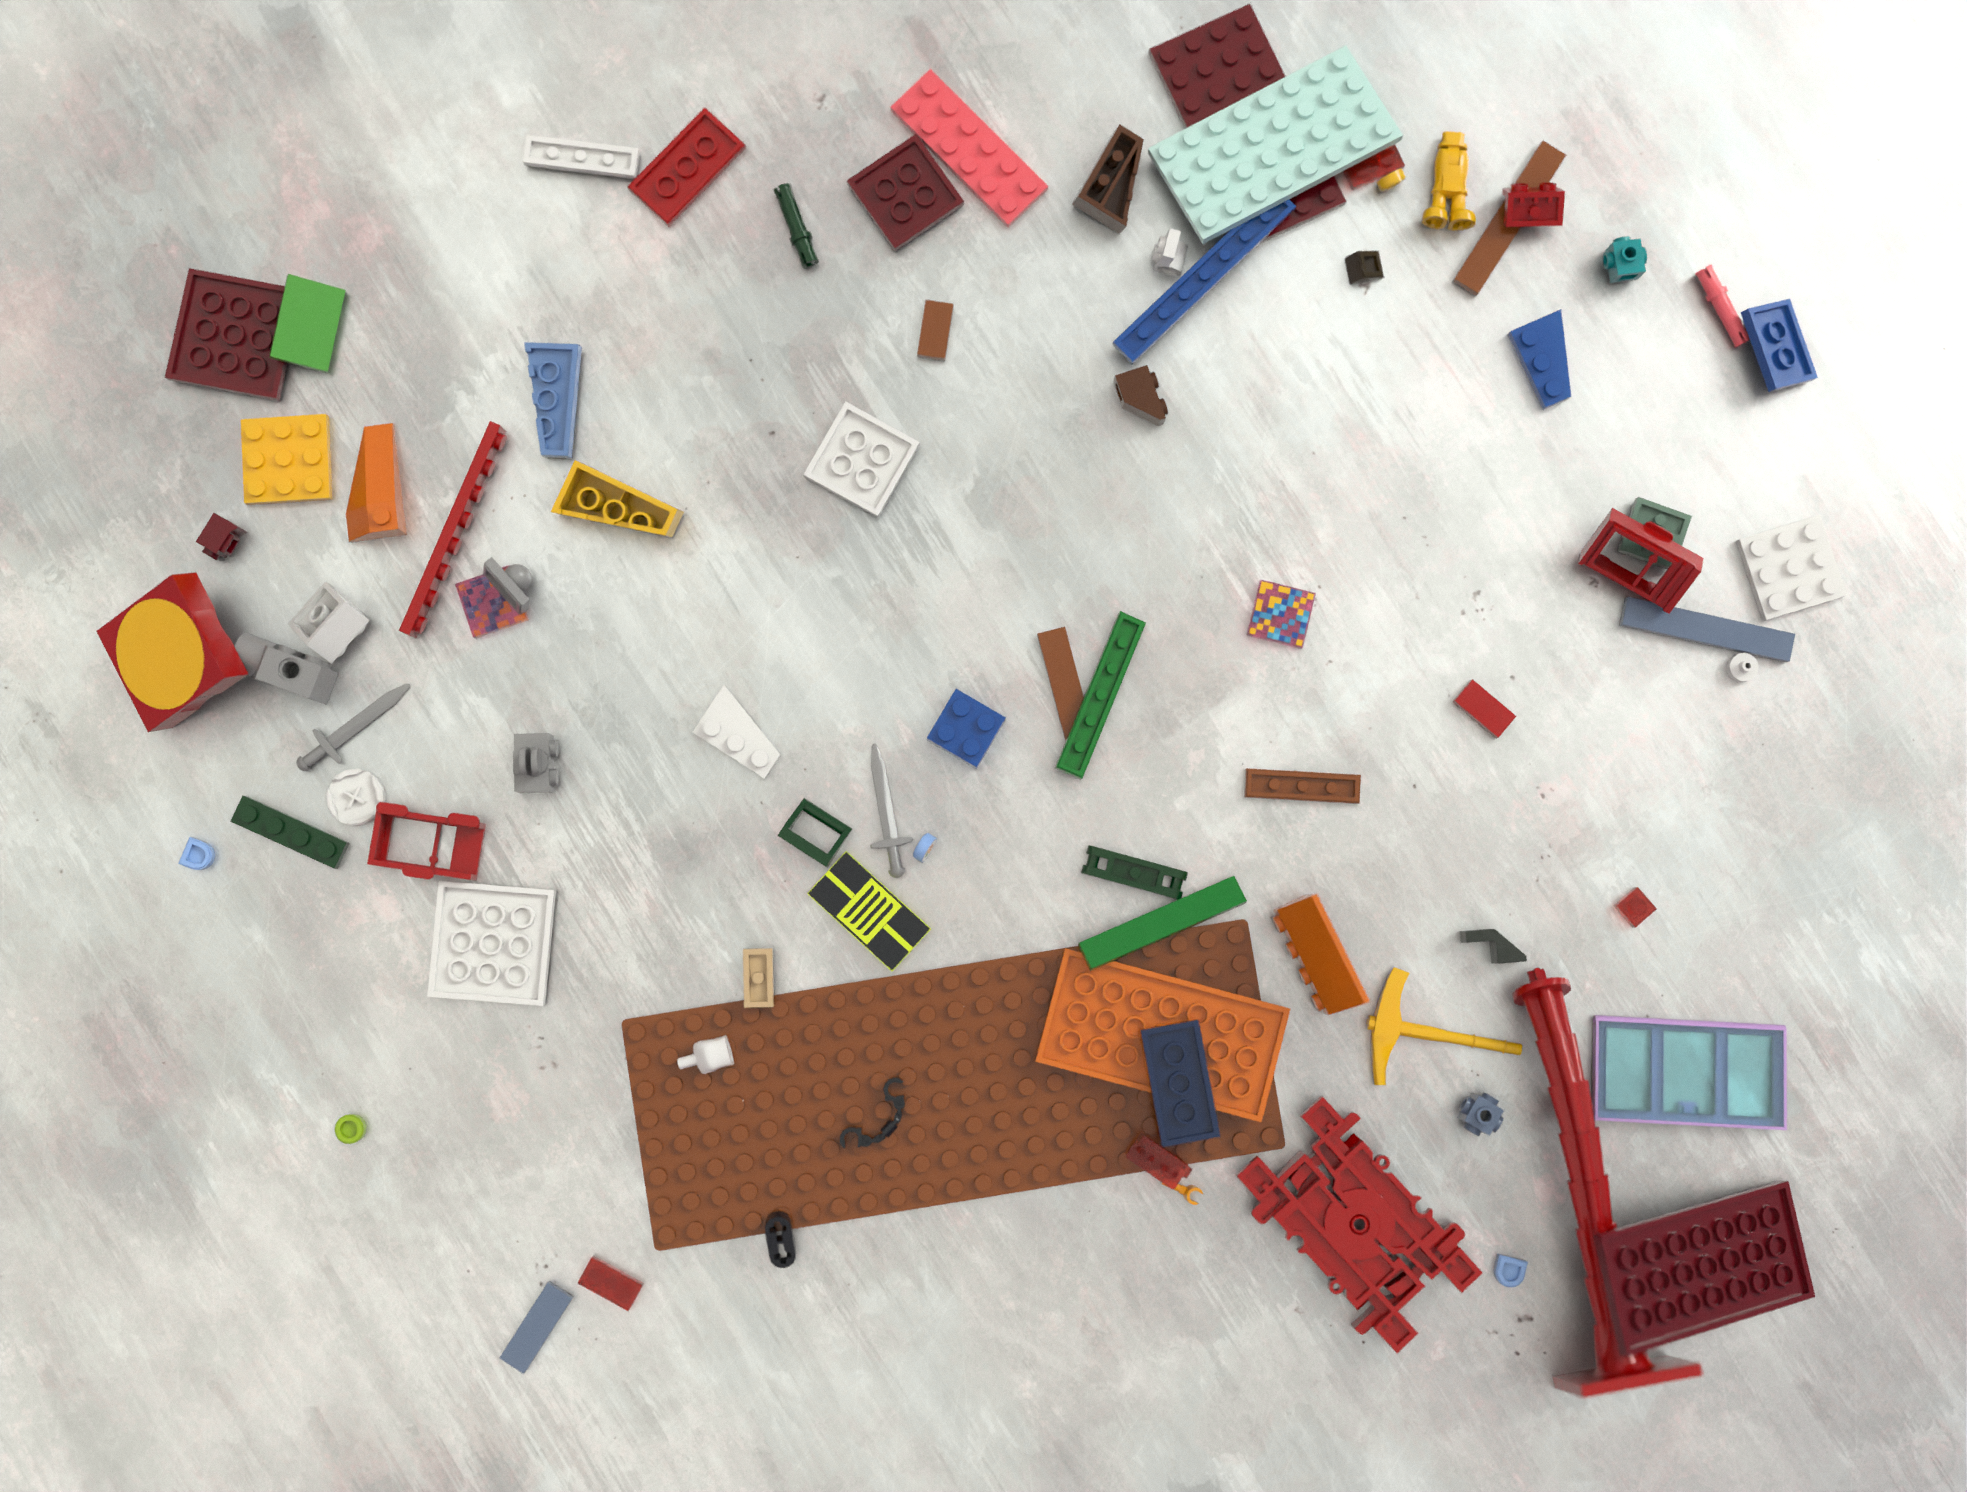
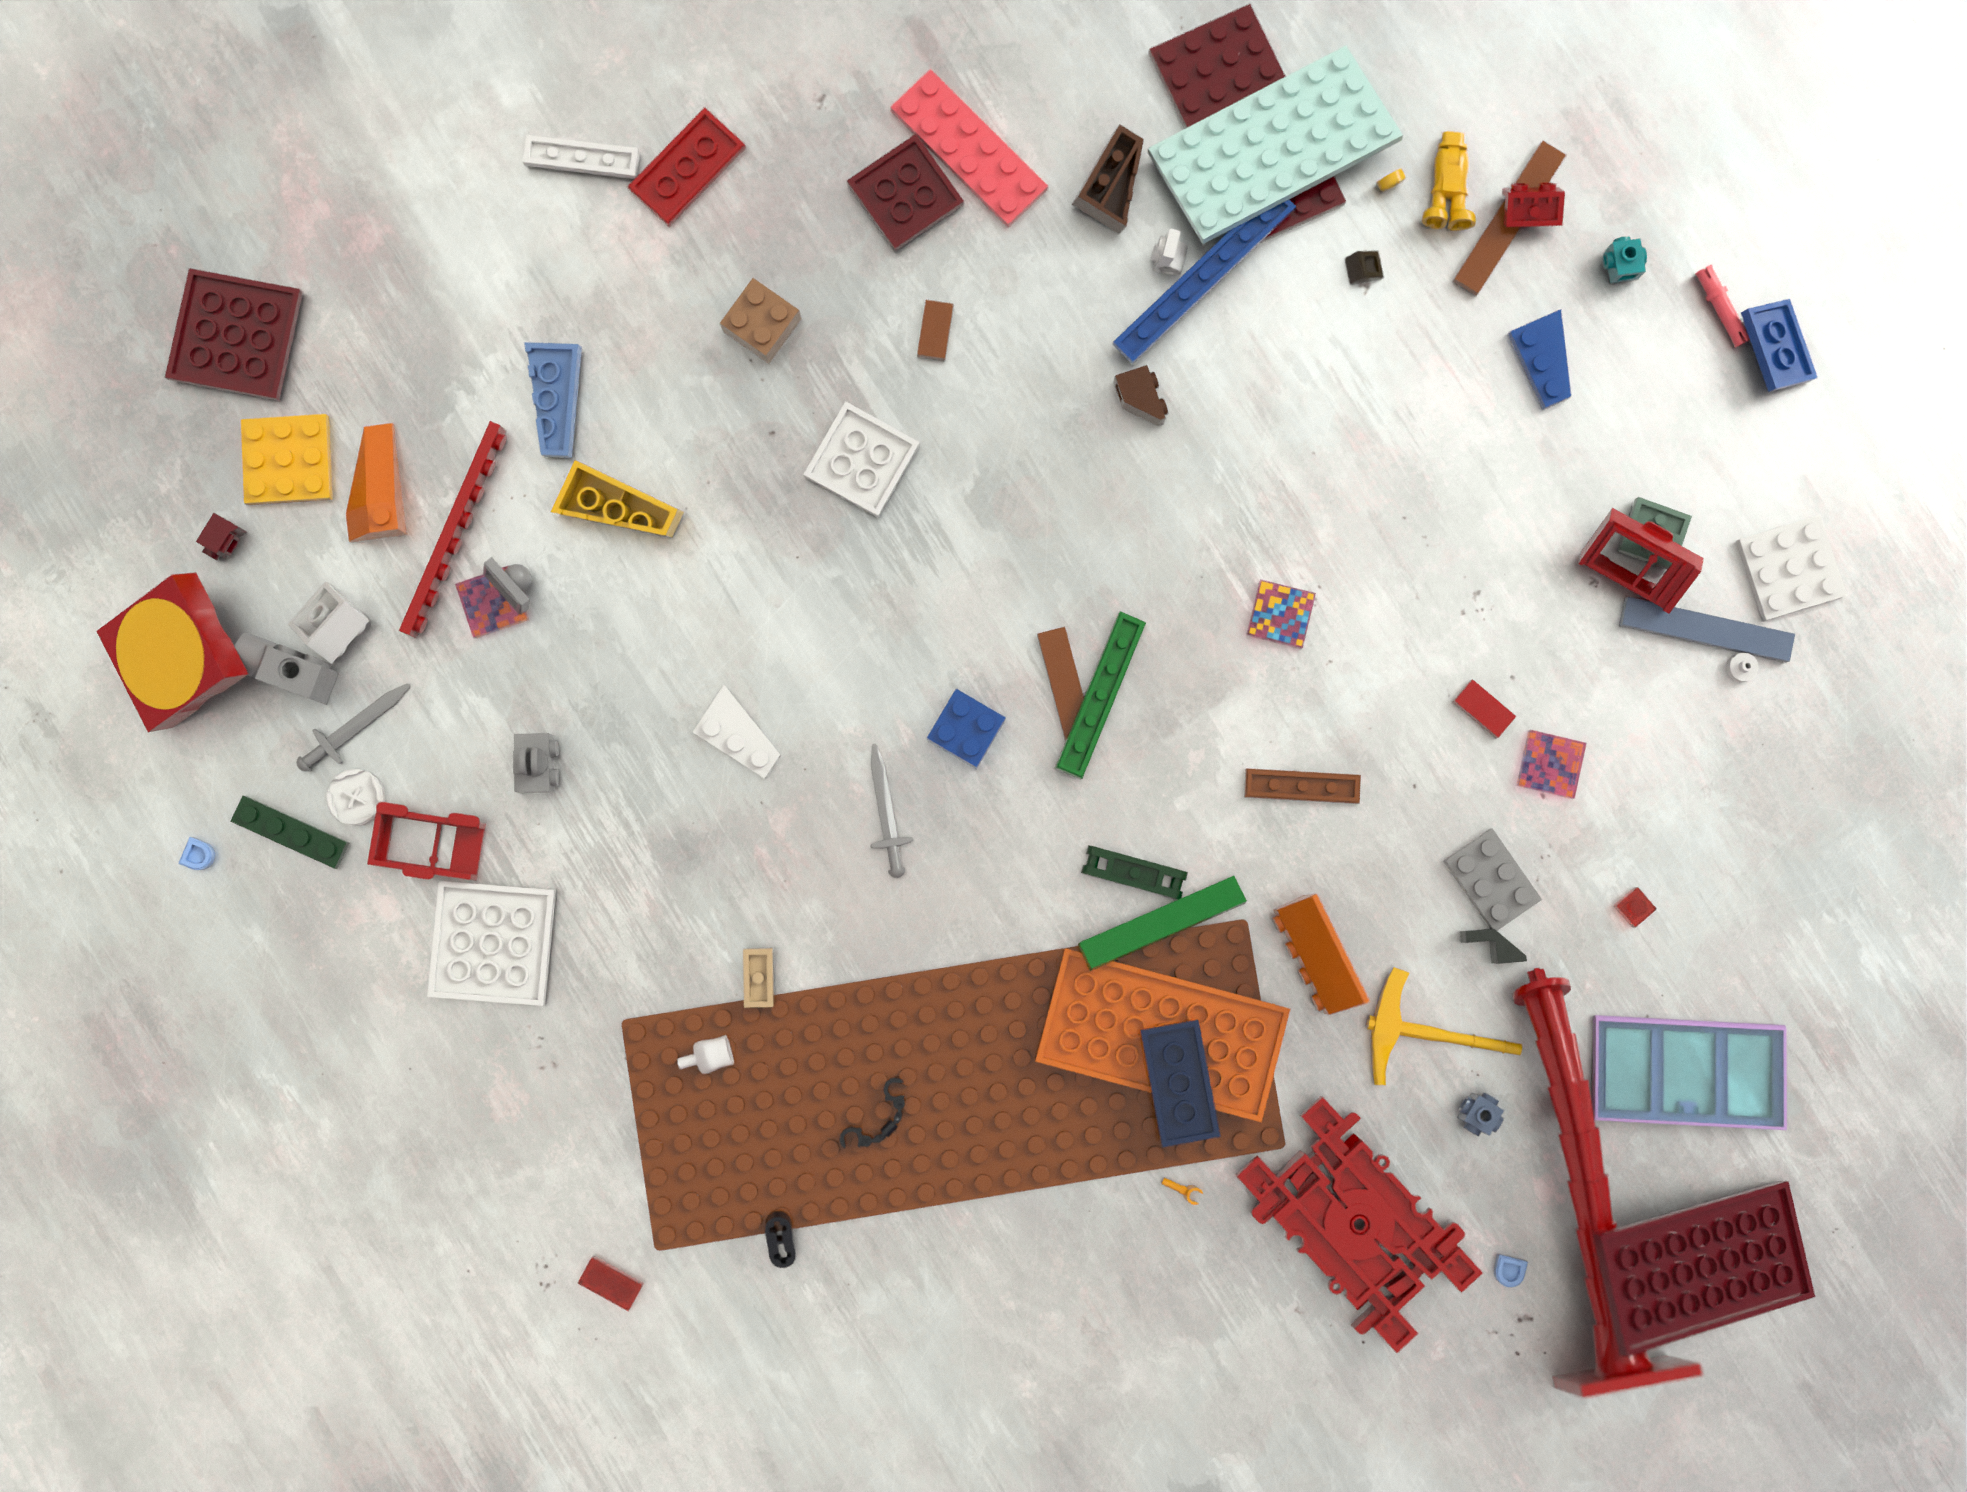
(307, 323): bright green tile -> none
(350, 1128): lime tile -> none
(536, 1327): sand blue tile -> none
(760, 320): none -> medium nougat brick
(799, 235): dark green pin -> none
(805, 846): dark green tile -> none
(869, 911): black tile -> none
(924, 847): light blue tile -> none
(1158, 1161): clear red bracket -> none
(1374, 168): clear red bracket -> none
(1492, 880): none -> light grey plate
(1551, 764): none -> clear pink tile

